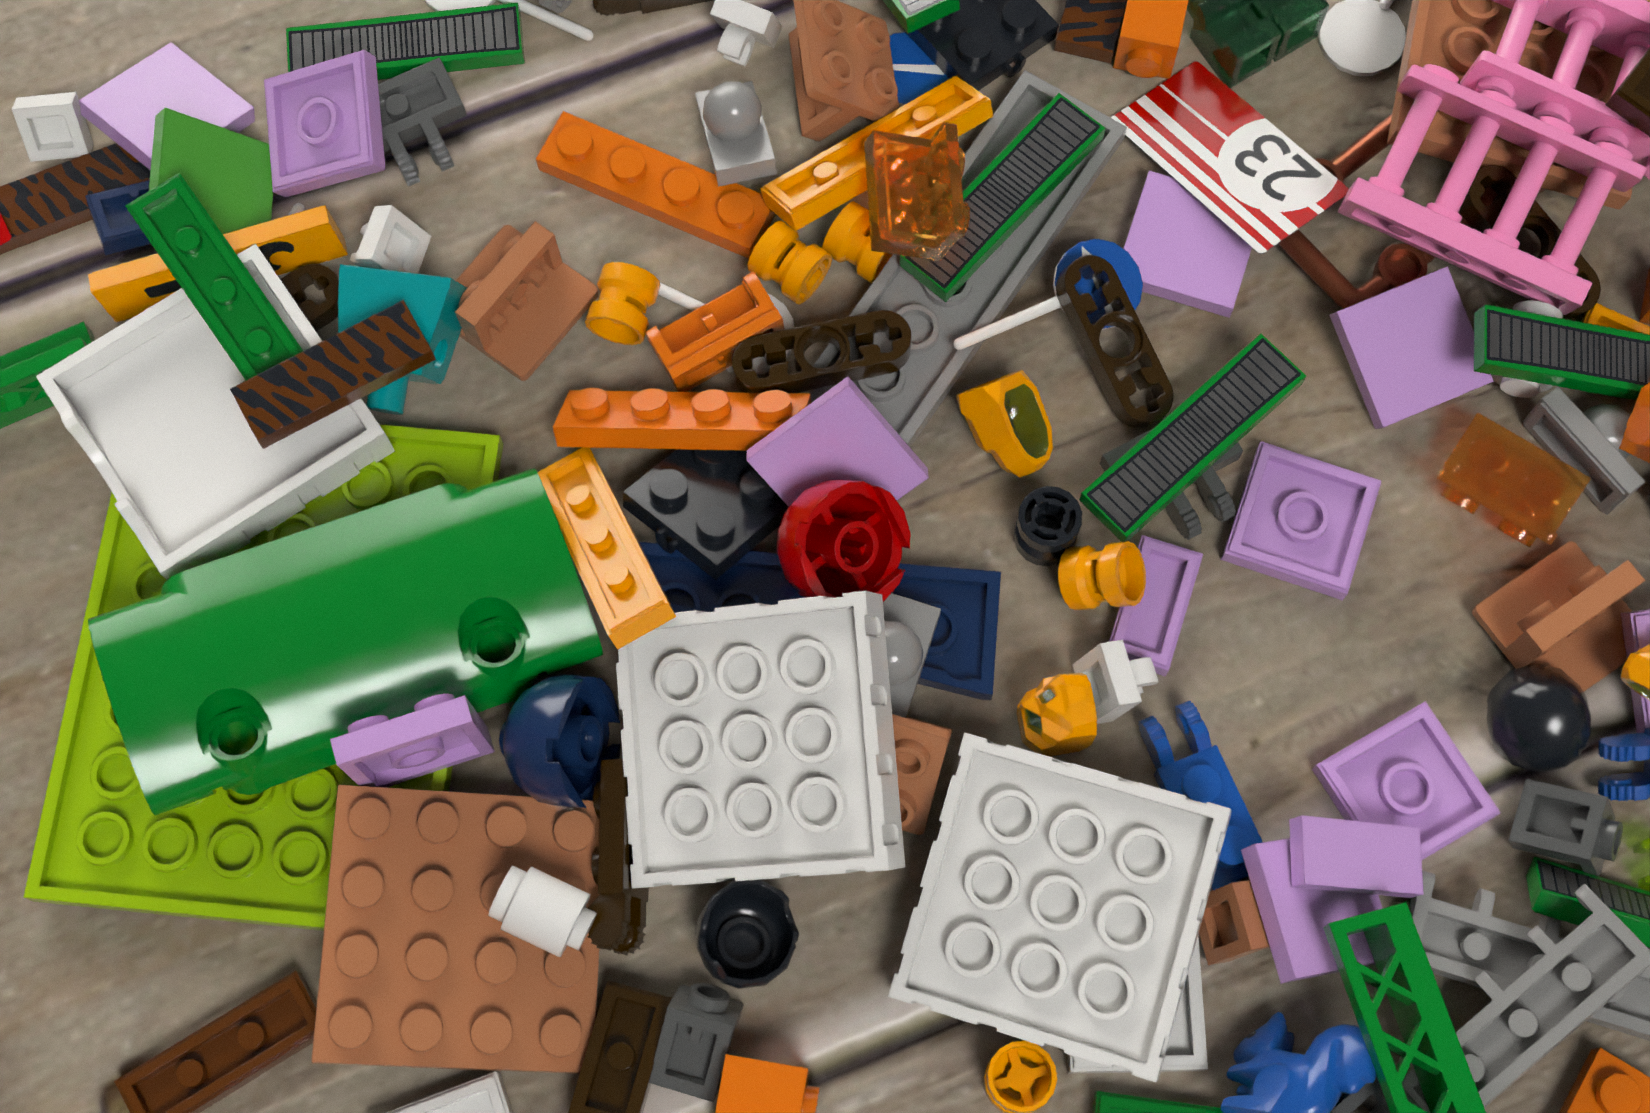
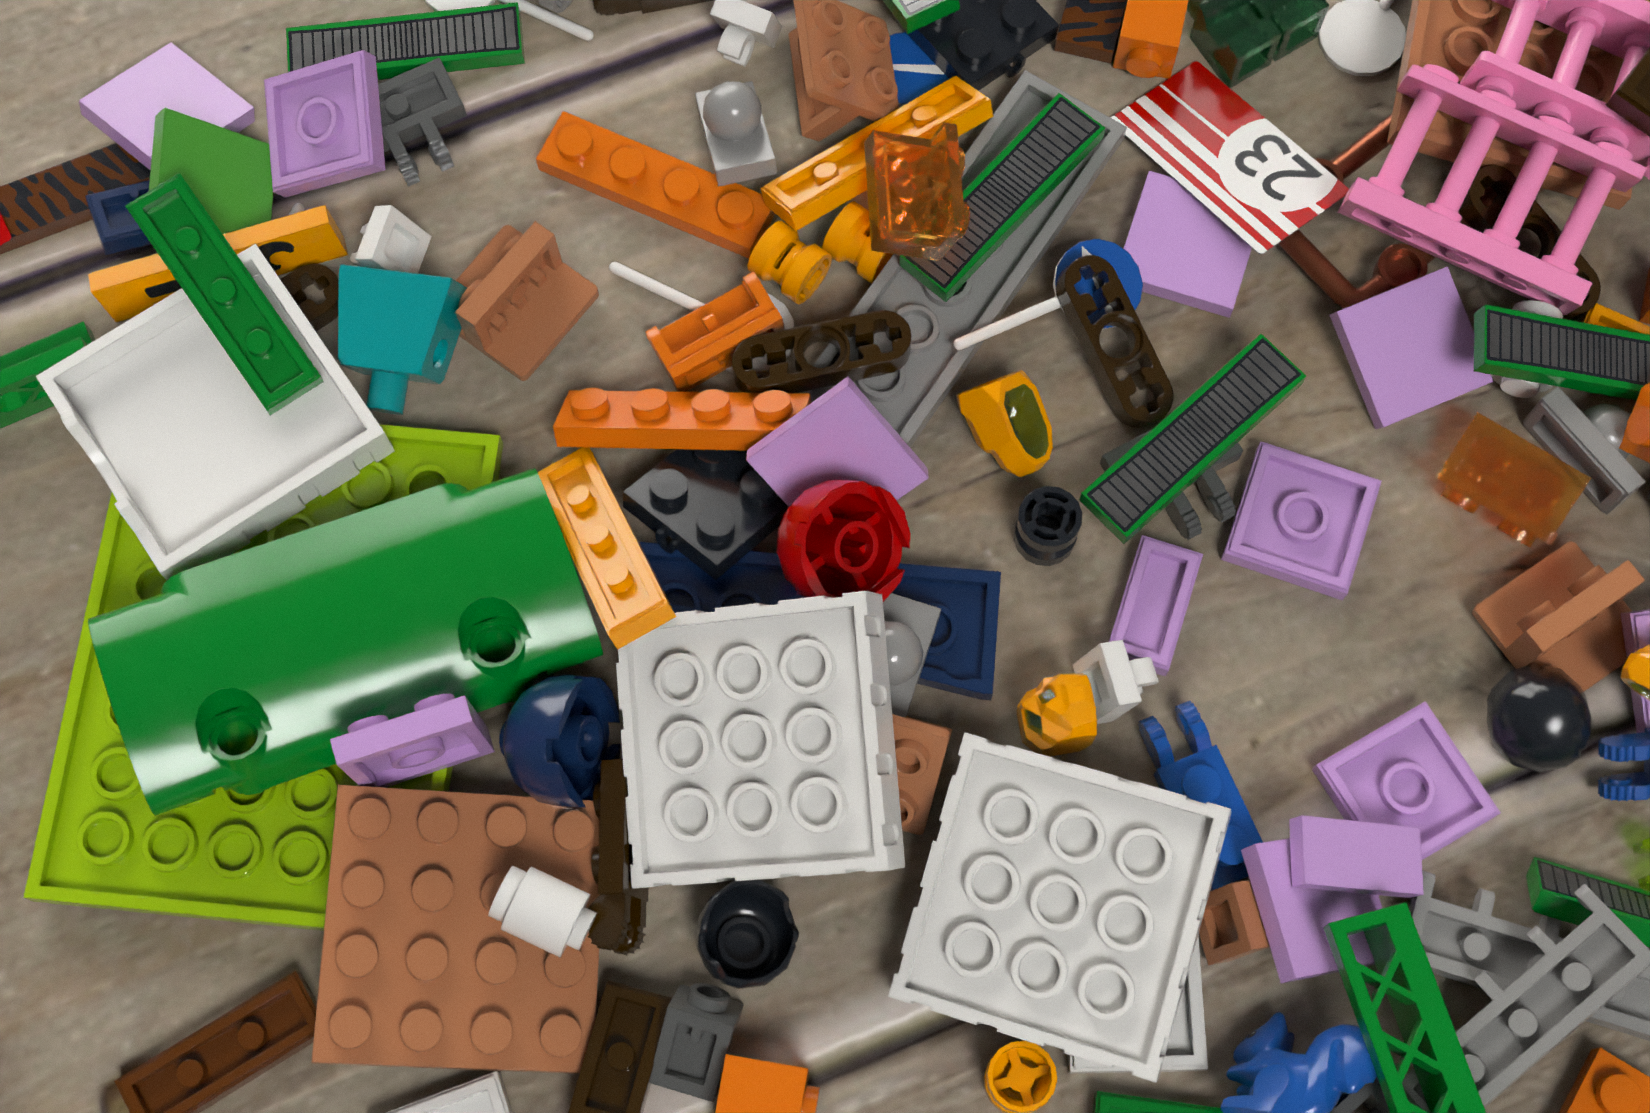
(52, 126): white tile -> none
(332, 374): reddish brown tile -> none
(622, 303): light orange wheel -> none
(1101, 576): light orange wheel -> none
(1566, 826): dark grey bracket -> none

